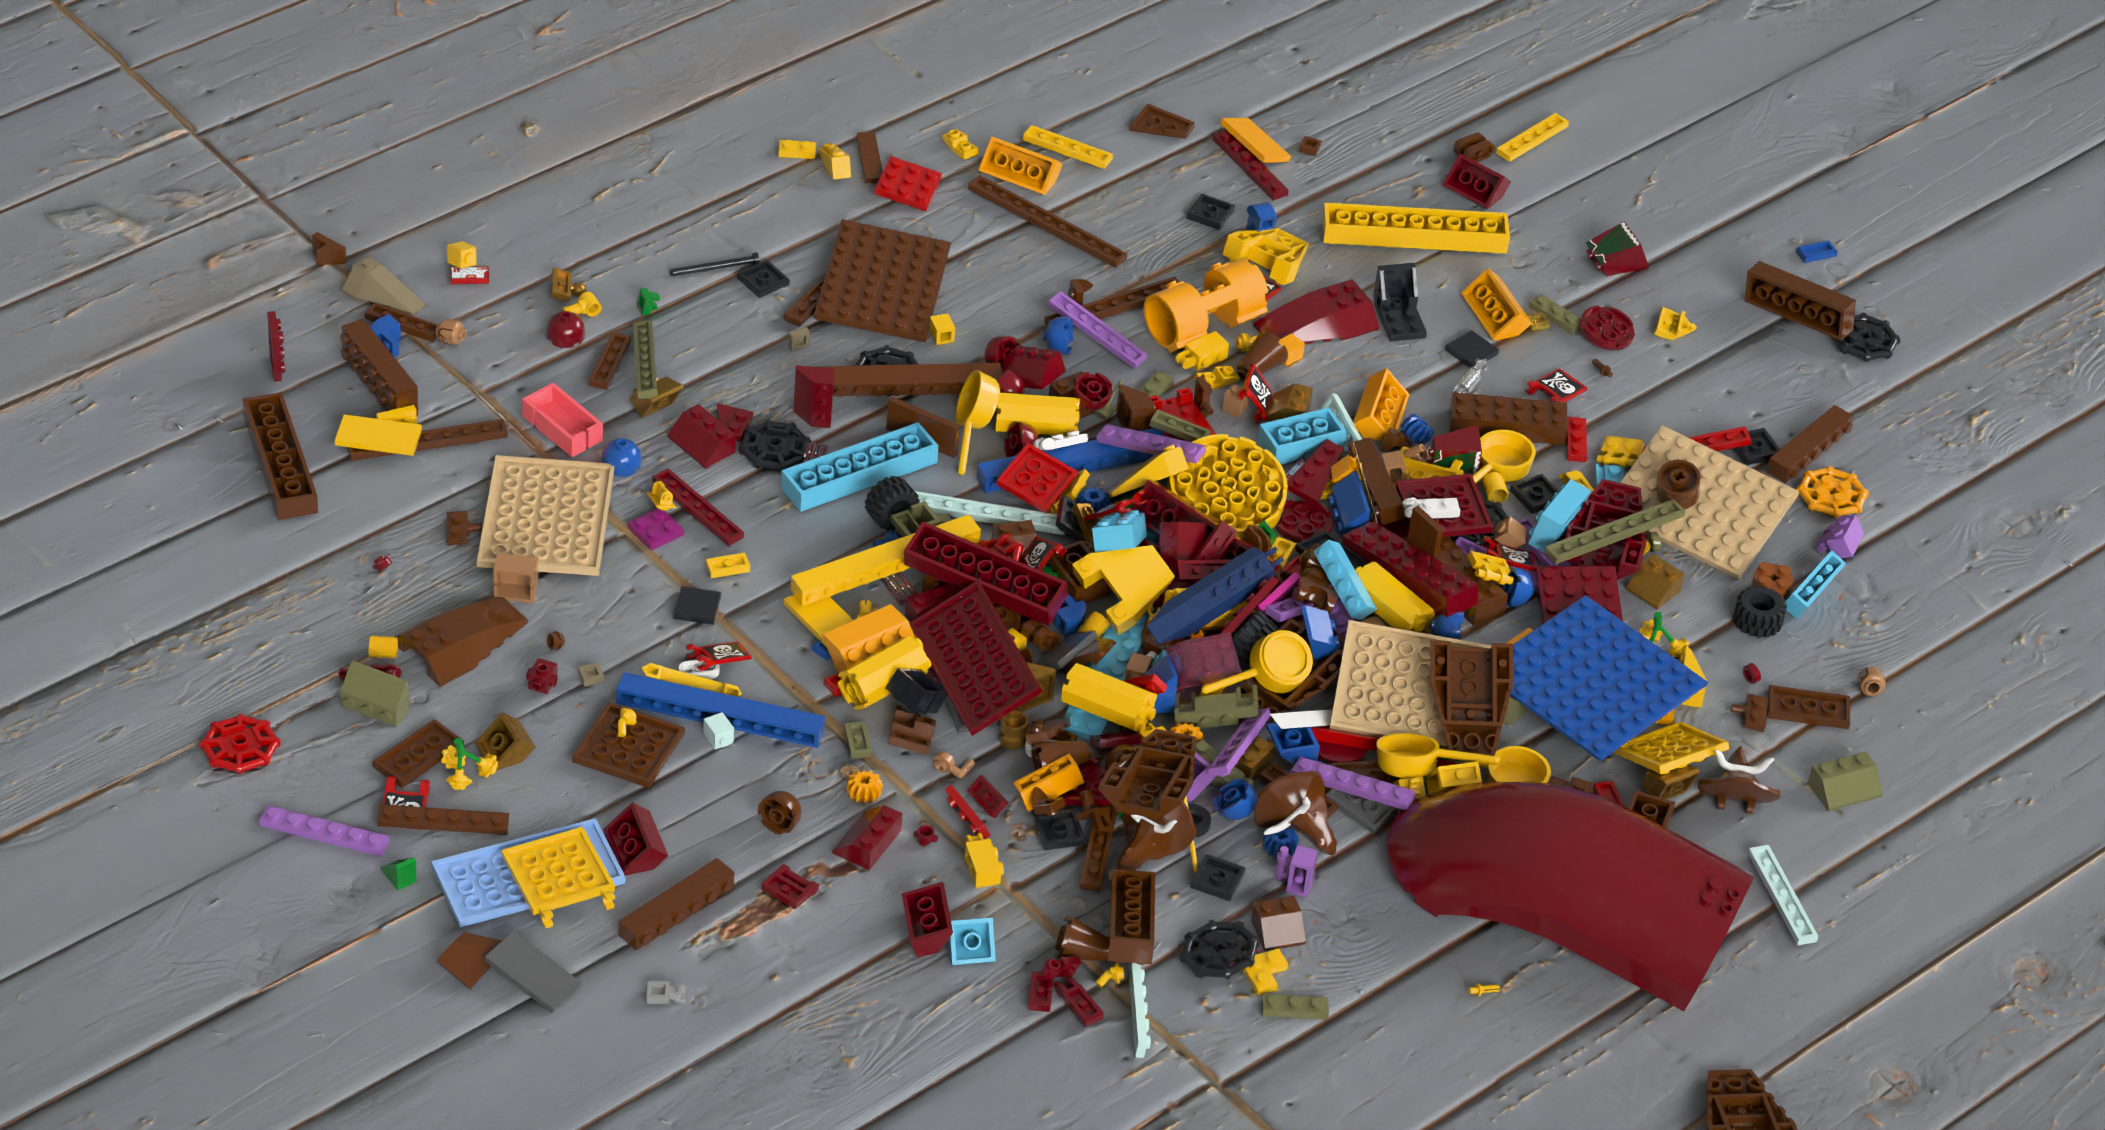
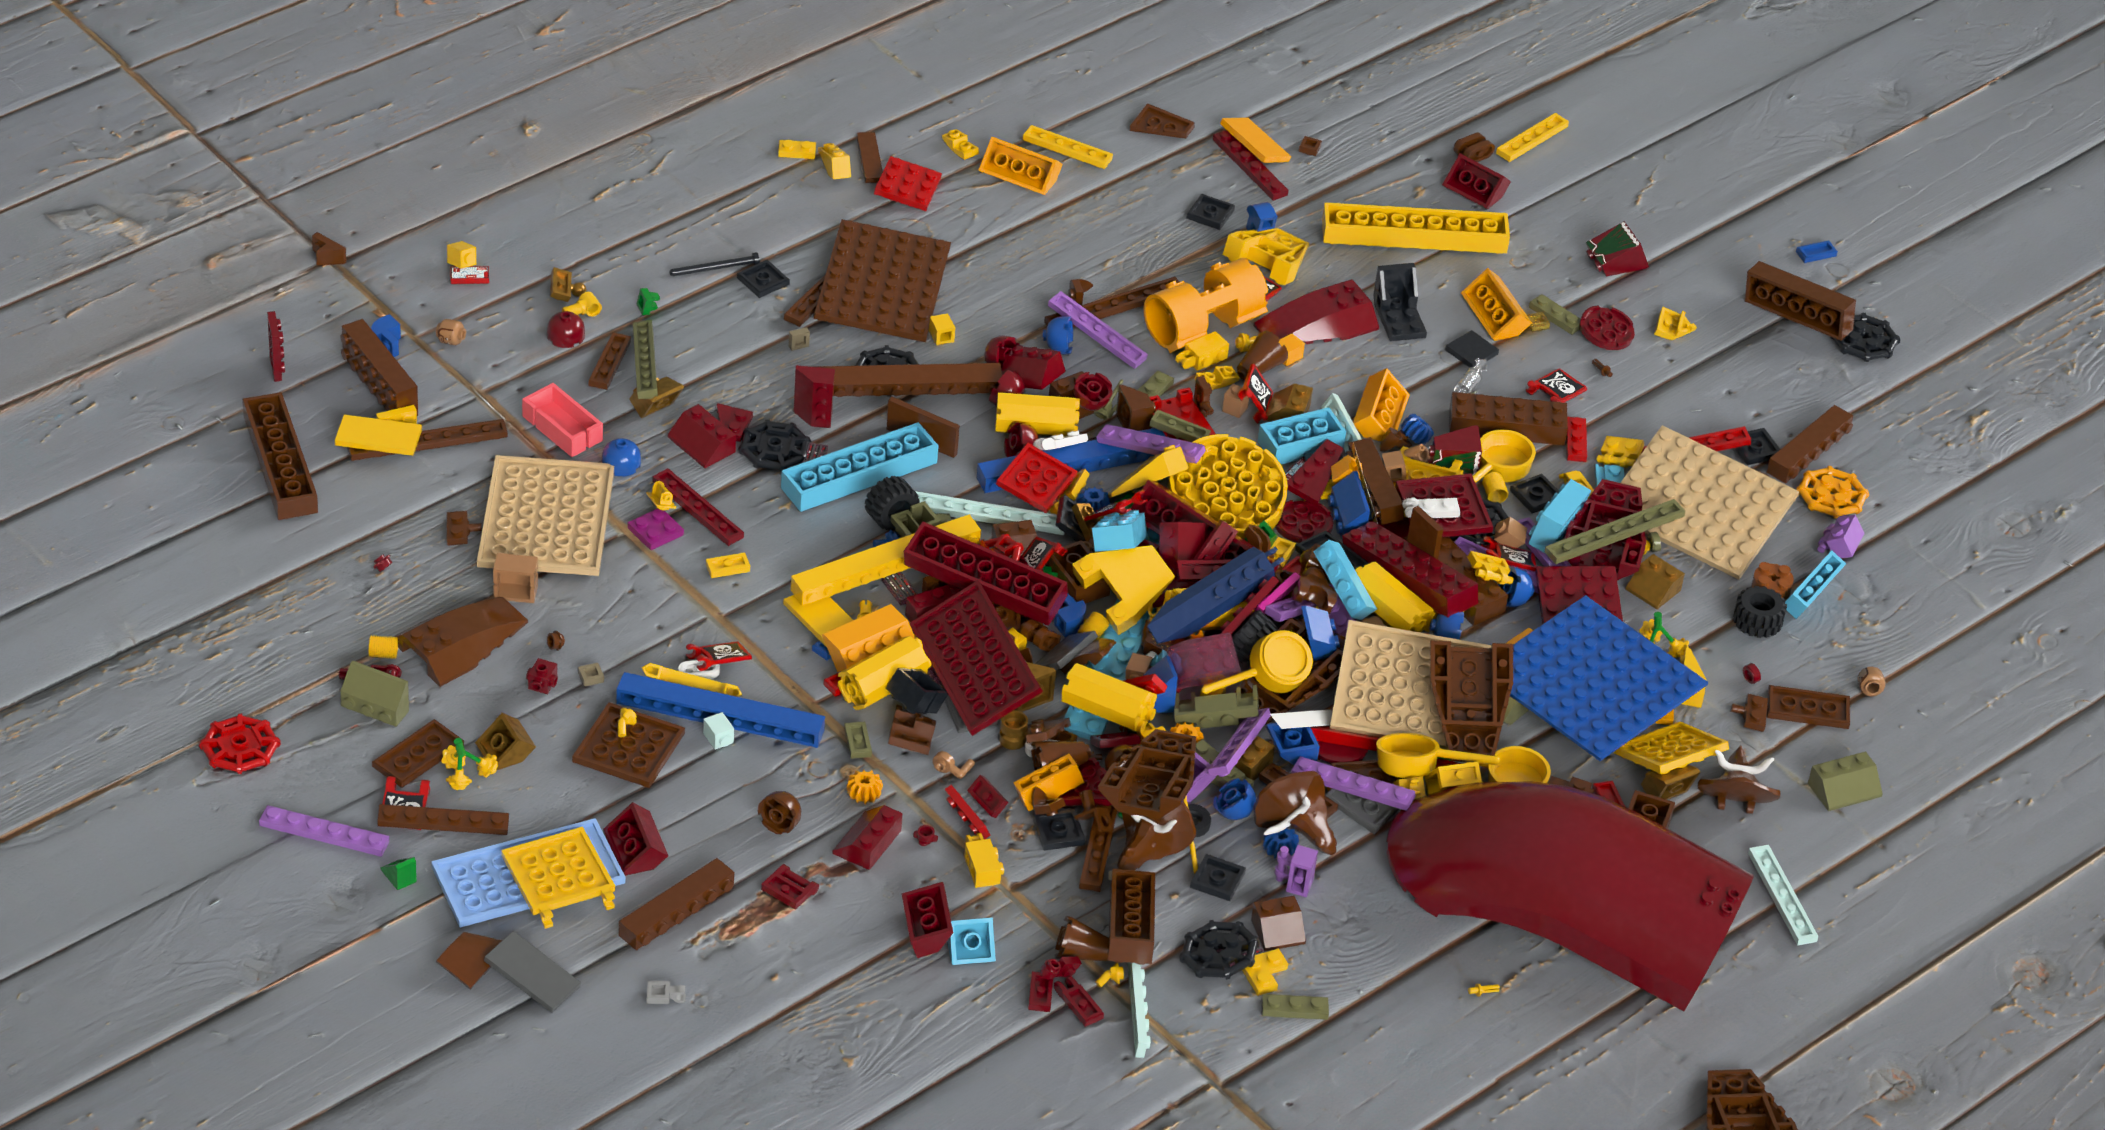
(376, 284): dark tan wedge -> none
(408, 323): reddish brown tile -> none
(697, 605): black tile -> none
(975, 408): yellow piece -> none
(1047, 221): reddish brown plate -> none
(1680, 482): reddish brown wheel -> none

